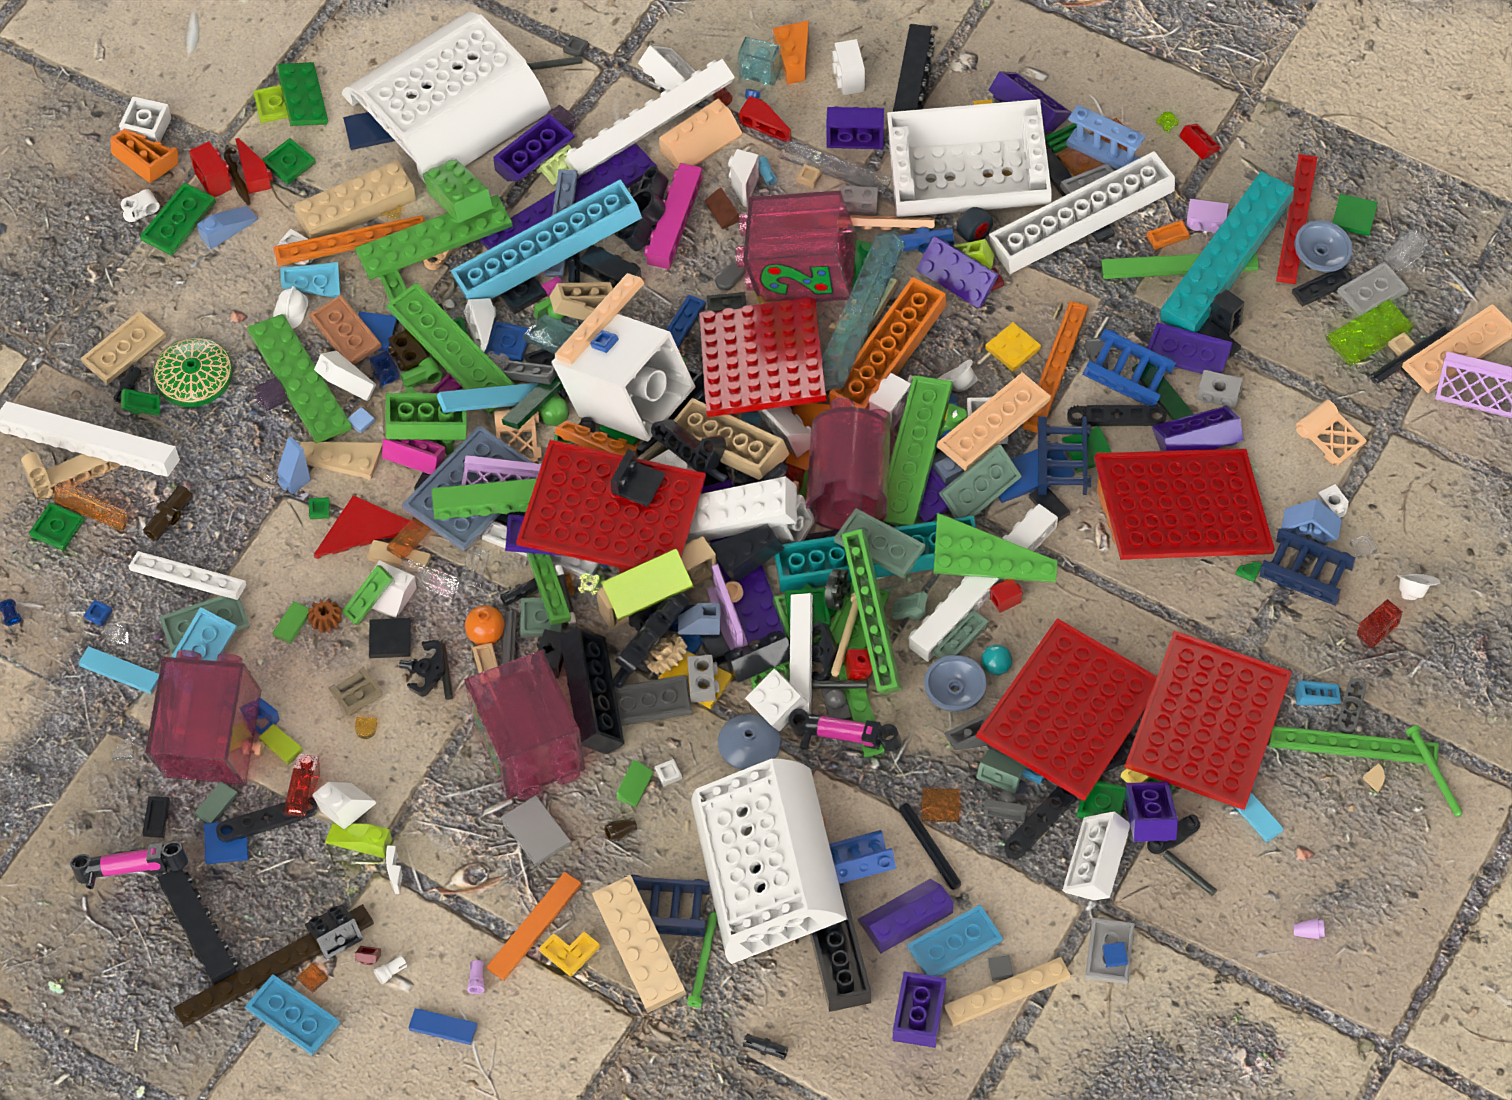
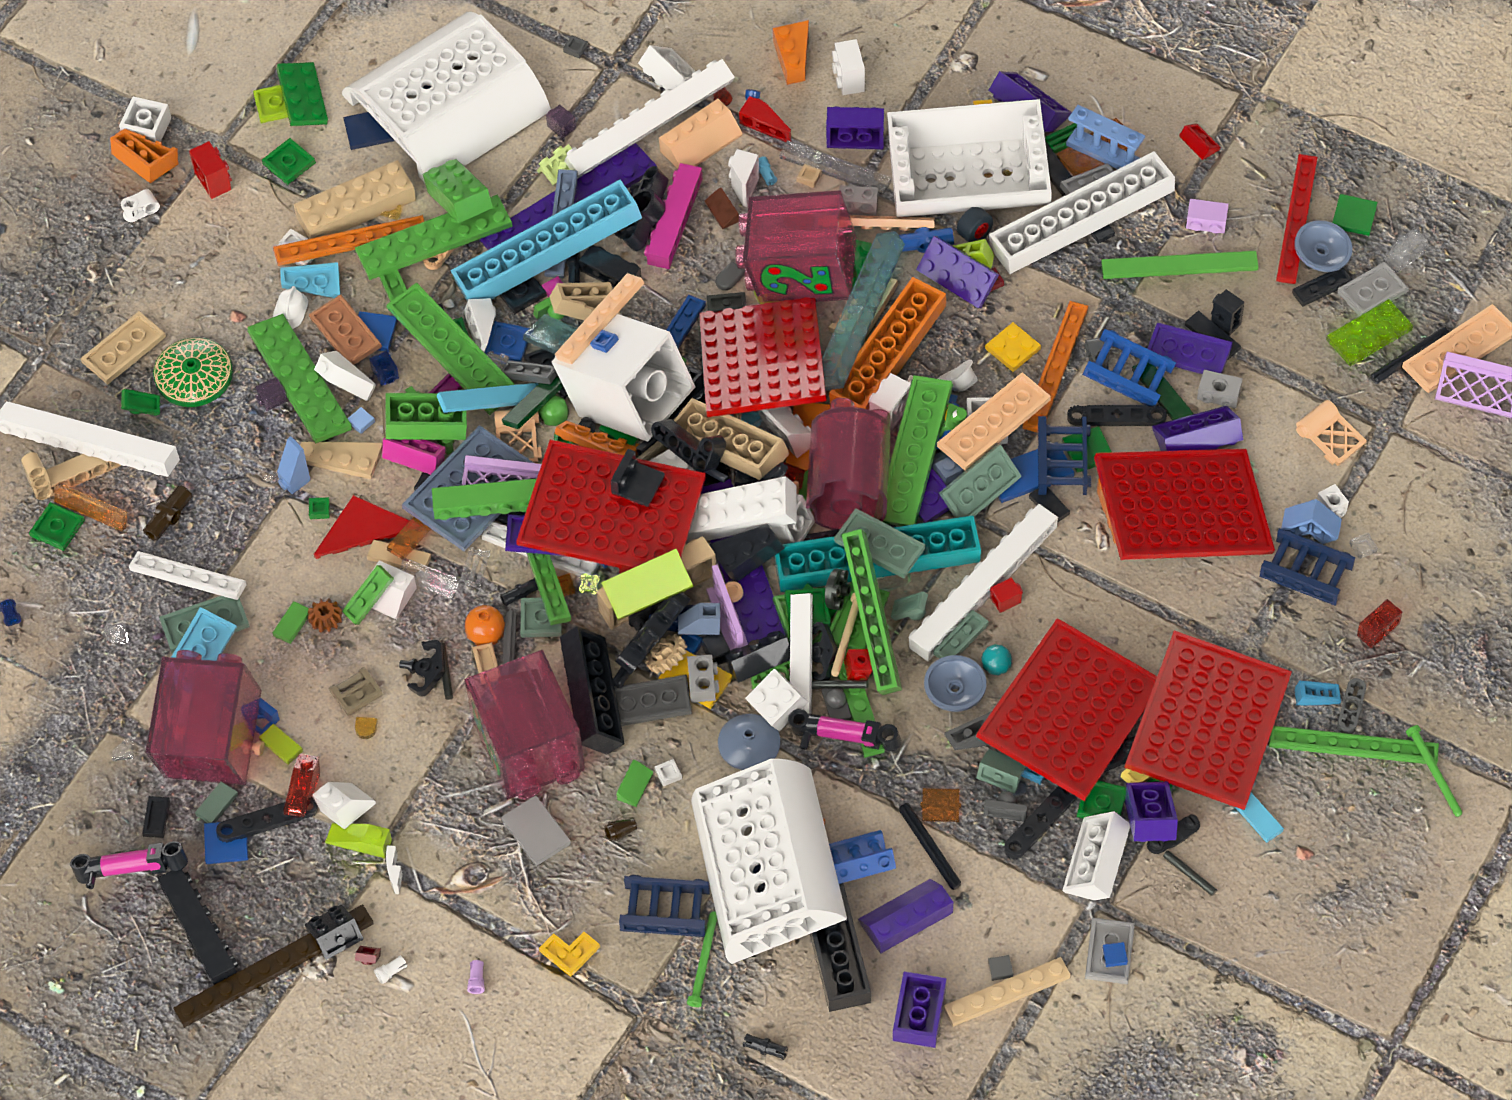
(98, 613): blue tile -> none
(119, 670): medium azure tile -> none
(127, 382): black pin -> none
(178, 219): green plate -> none
(224, 225): medium blue slope -> none
(240, 186): dark brown piece -> none
(254, 169): red slope -> none
(292, 1015): dark azure plate -> none
(312, 978): clear orange tile -> none
(389, 638): black tile -> none
(410, 351): dark brown brick -> none
(426, 372): bright green piece -> none
(442, 1026): blue tile -> none
(531, 149): dark purple slope -> none
(534, 926): orange tile -> none
(551, 646): black brick -> none
(555, 63): pearl dark grey bar -> none
(560, 575): pearl dark grey bar -> none
(639, 944): tan brick -> none
(759, 61): clear light blue brick -> none
(915, 68): black brick -> none
(955, 942): dark azure plate -> none
(975, 553): bright green wing -> none
(1167, 121): clear neon green plate -> none
(1168, 235): orange tile -> none
(1227, 252): teal brick -> none
(1249, 571): green tile -> none
(1310, 929): lavender cone -> none
(1375, 777): tan tile -> none
(1401, 343): tan tile -> none
(1415, 585): white piece -> none

